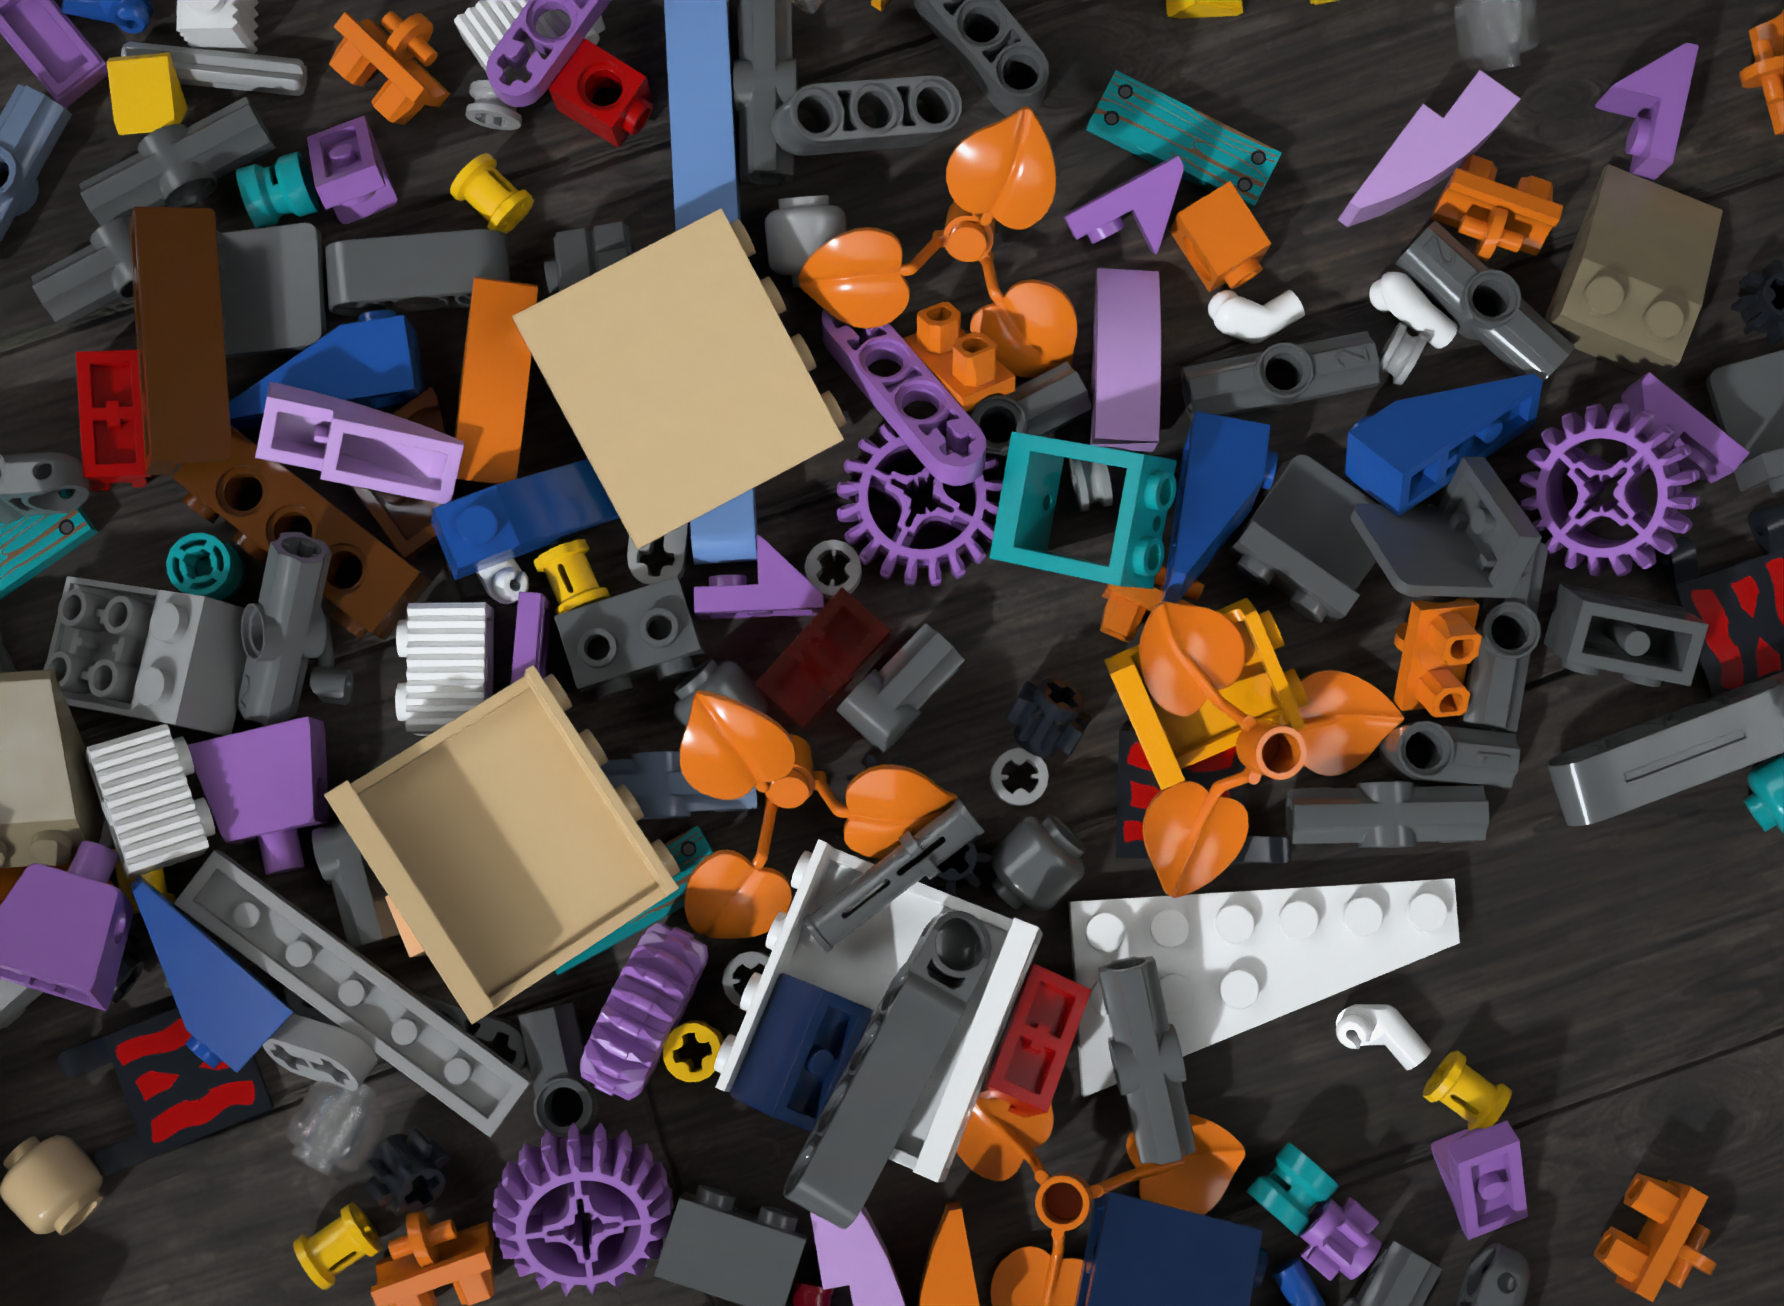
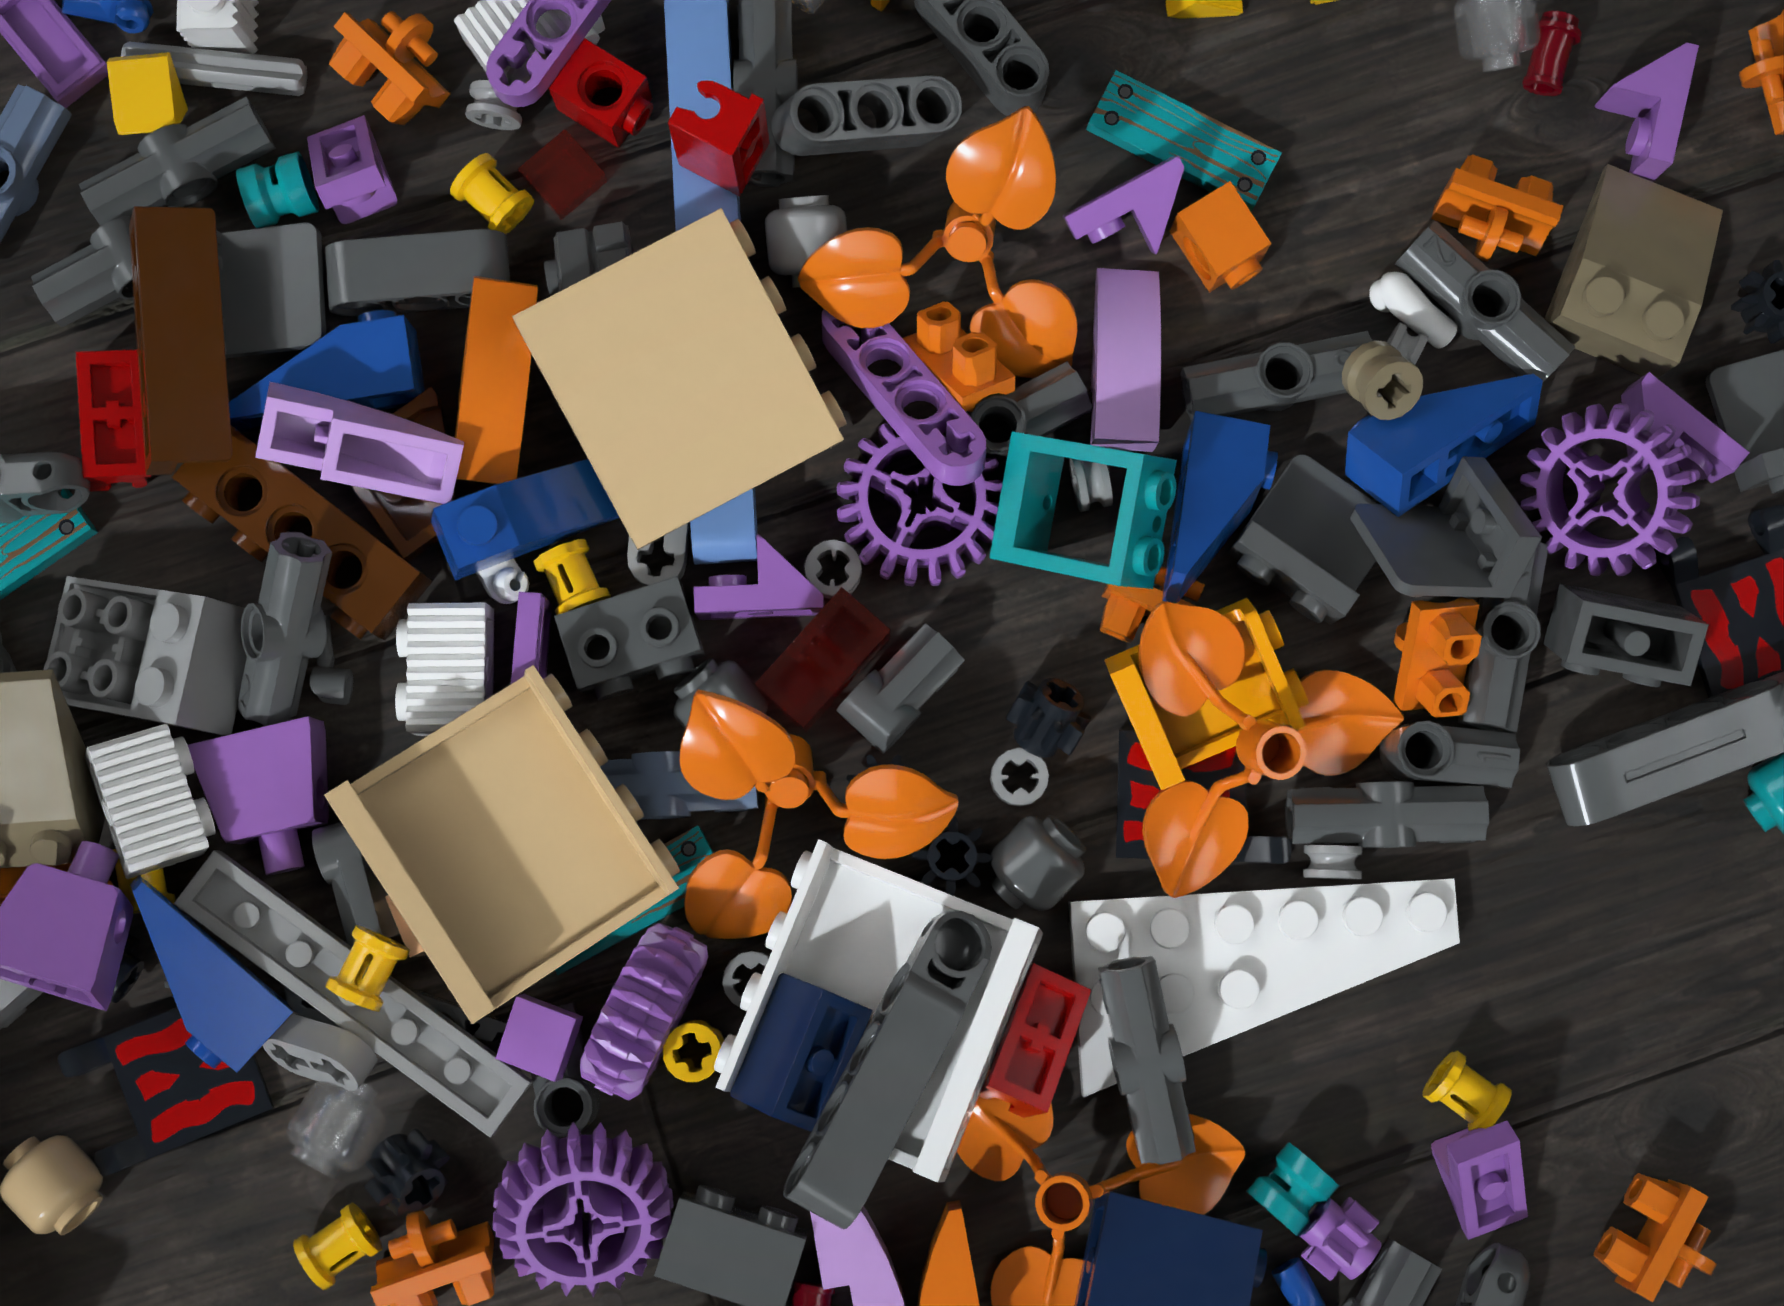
(220, 575): teal wheel -> none
(349, 981): none -> yellow bush
(539, 1037): none -> medium lavender tile
(563, 174): none -> clear red tile
(725, 146): none -> red hinge
(831, 924): dark grey pin -> none
(1253, 321): white arm -> none
(1332, 862): none -> light grey bush
(1381, 1026): white arm -> none
(1382, 367): none -> dark tan wheel
(1431, 149): lavender slope -> none
(1550, 57): none -> dark red pin

